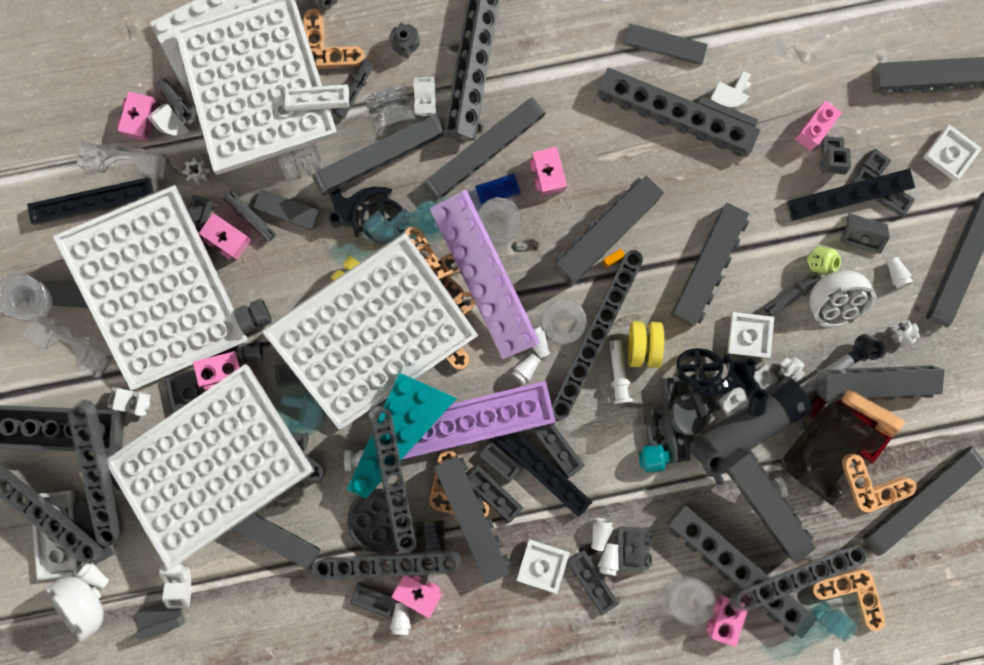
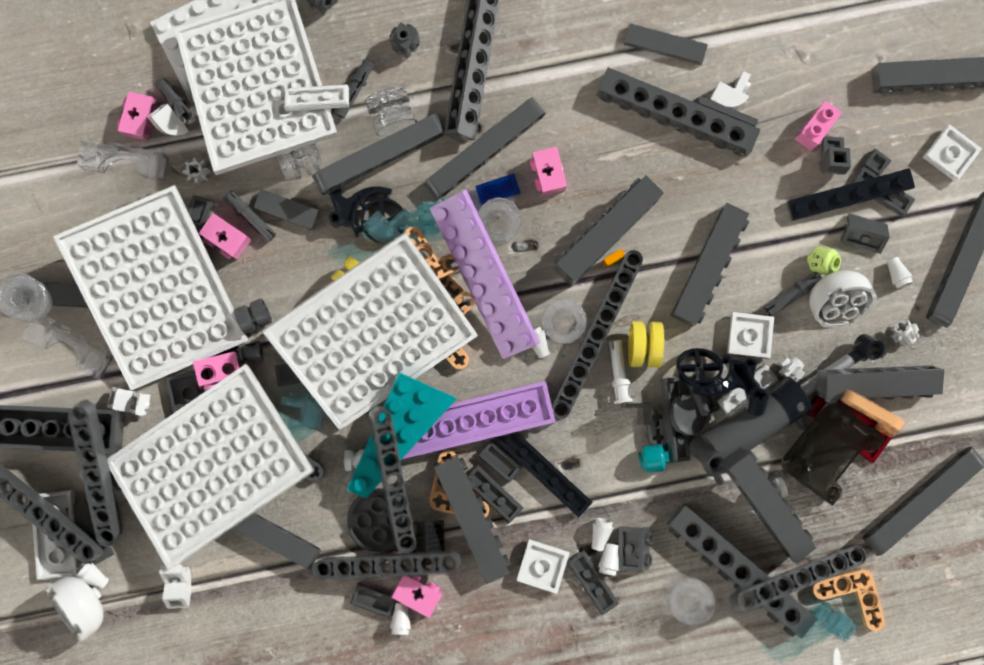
(89, 201): black plate -> none
(158, 620): dark grey panel -> none
(290, 497): clear smoke head -> none
(301, 439): dark grey bush -> none
(318, 48): light nougat beam -> none
(424, 96): white brick -> none
(523, 372): white cone -> none
(559, 449): dark grey tile -> none
(733, 621): bright pink brick -> none
(871, 492): light nougat beam -> none

